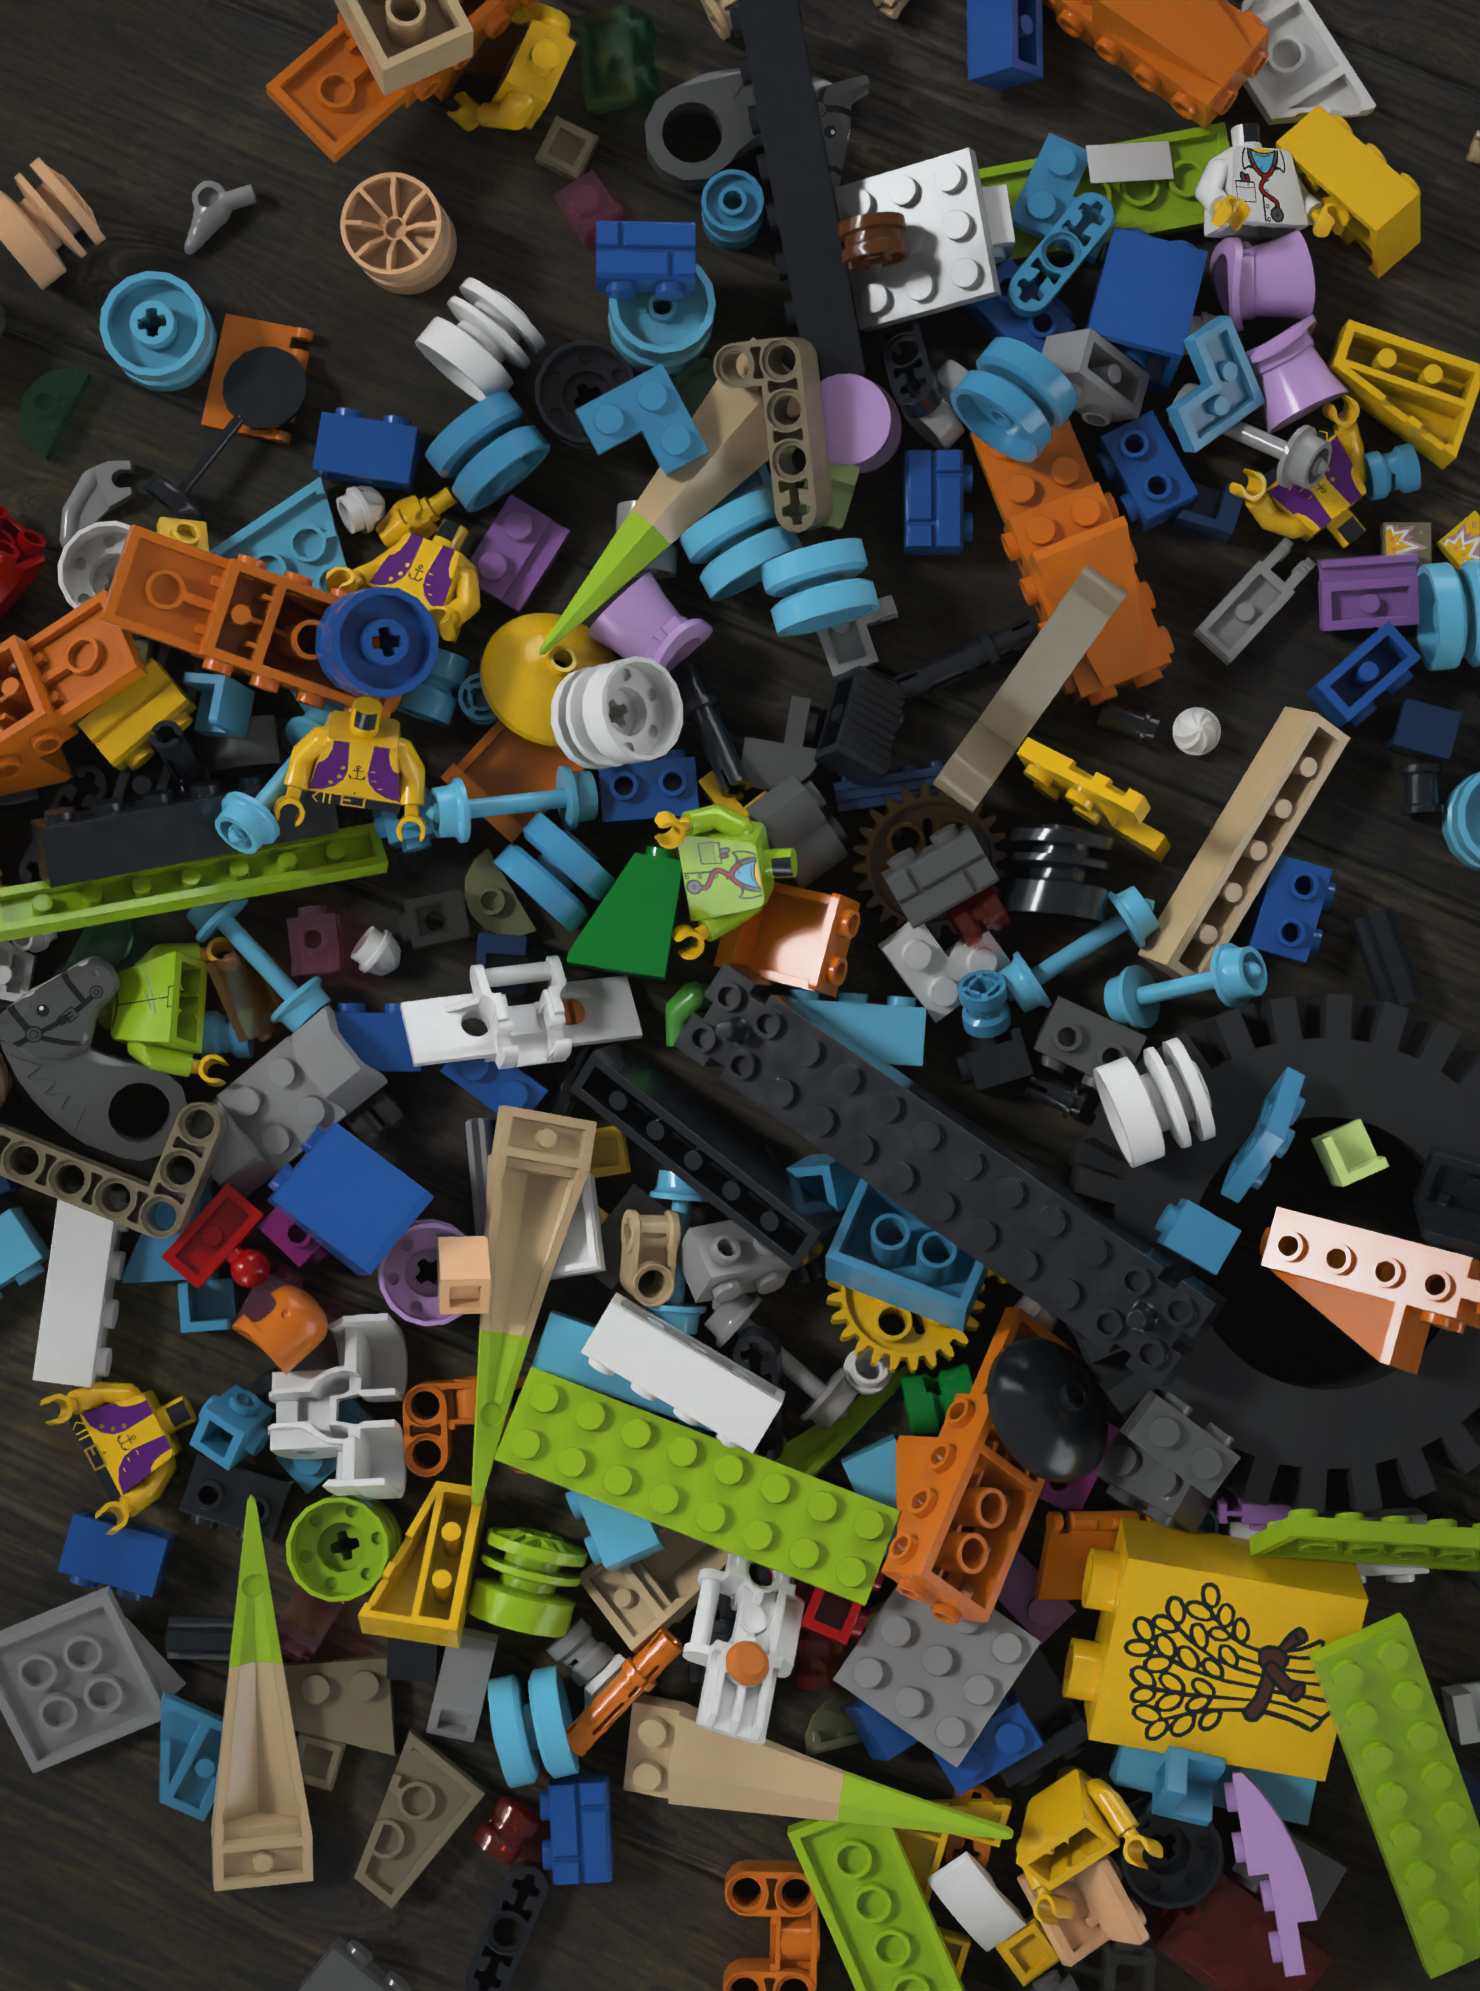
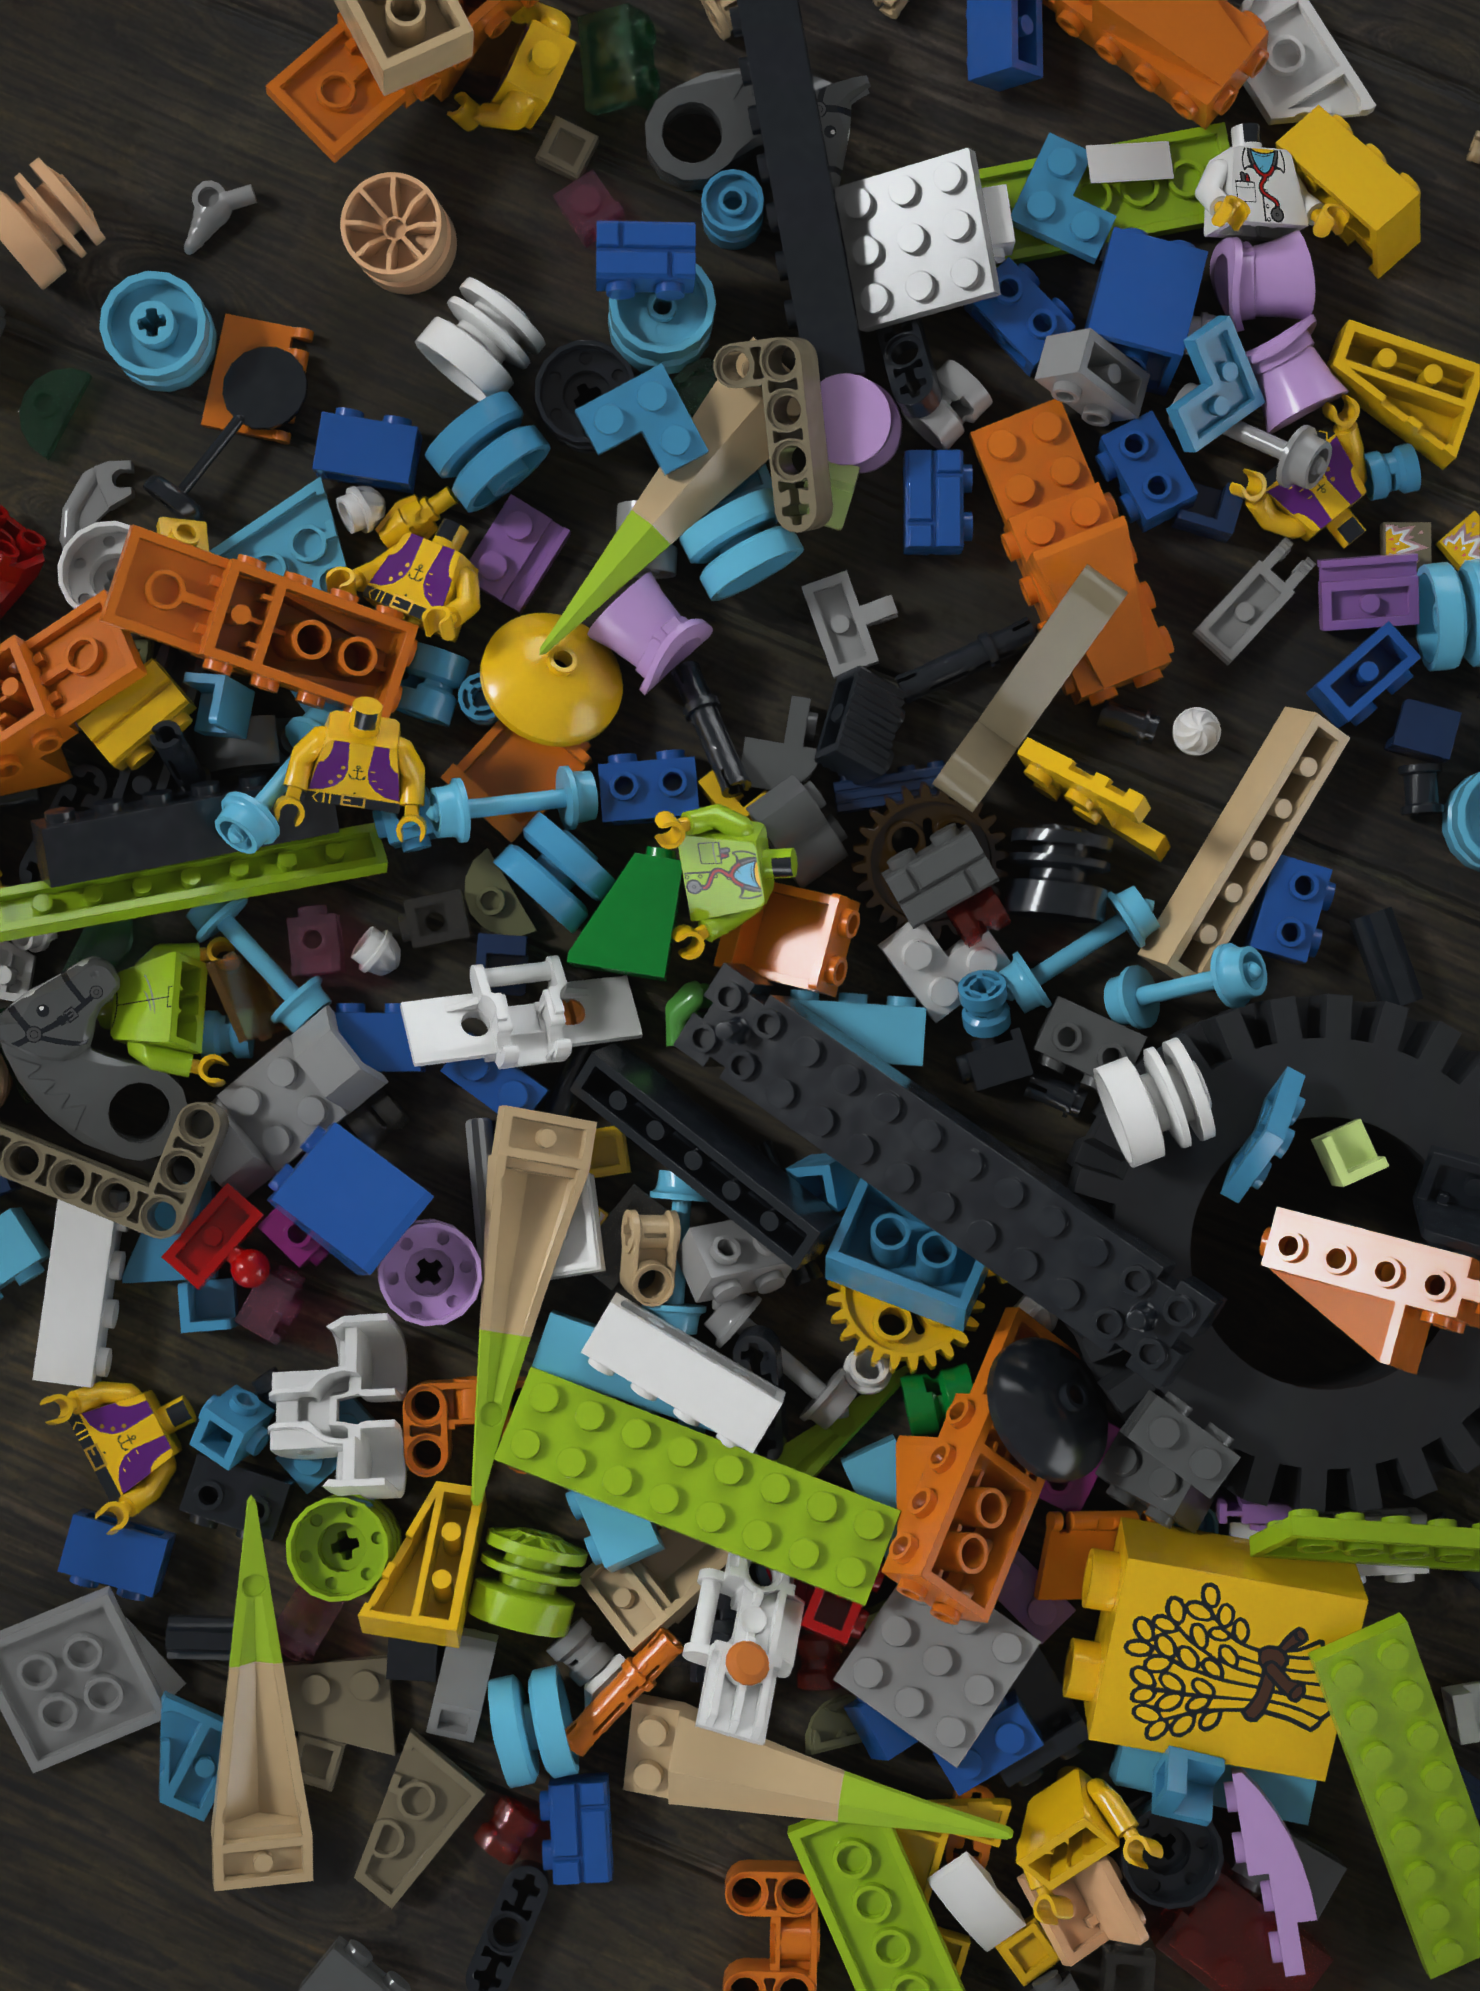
(289, 1330): orange helmet -> none
(405, 637): blue wheel -> none
(463, 1275): light nougat panel -> none
(617, 713): white wheel -> none
(819, 587): medium azure wheel -> none
(873, 240): reddish brown wheel -> none
(1014, 399): dark azure wheel -> none
(1092, 235): dark azure beam -> none
(1196, 1235): dark azure brick -> none

